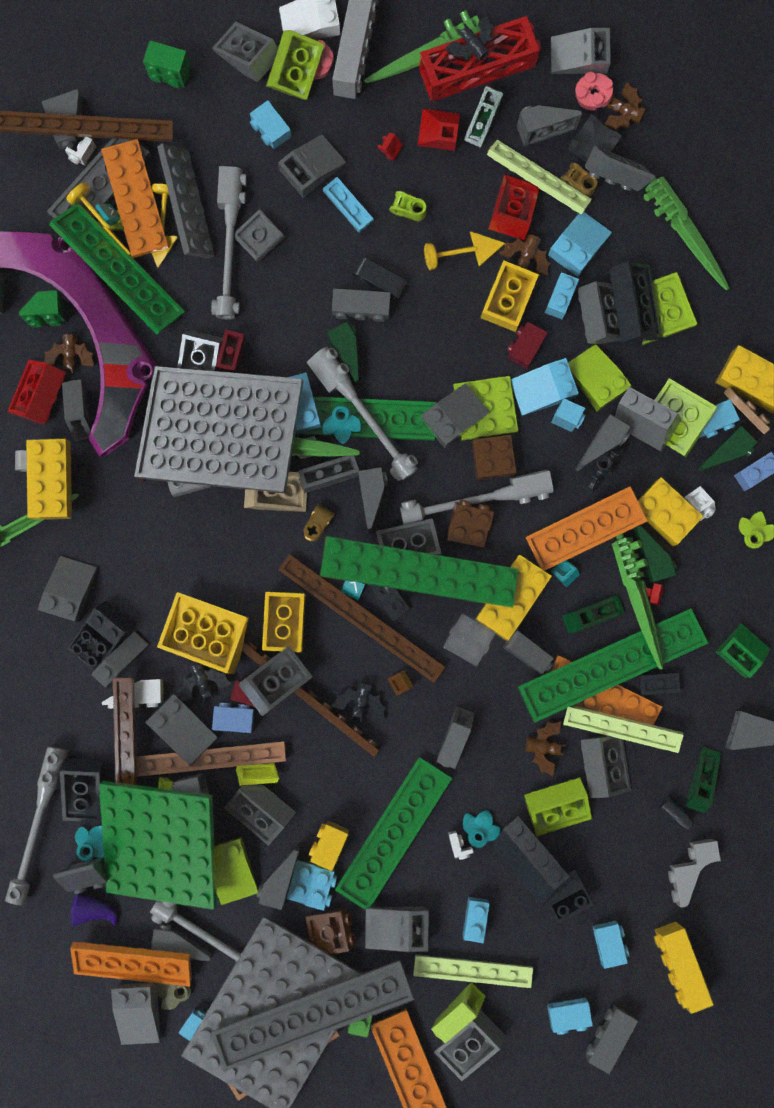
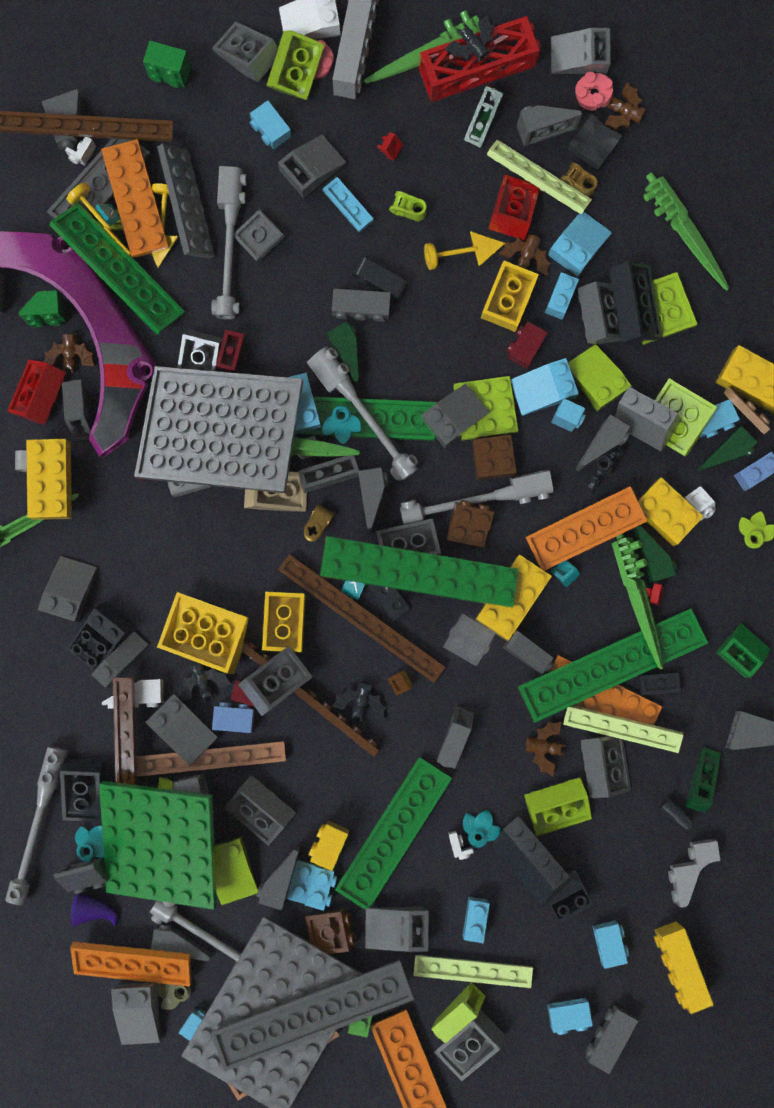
(257, 774): neon yellow tile -> none
(438, 129): red slope -> none
(593, 614): dark green slope -> none
(618, 169): dark grey slope -> none

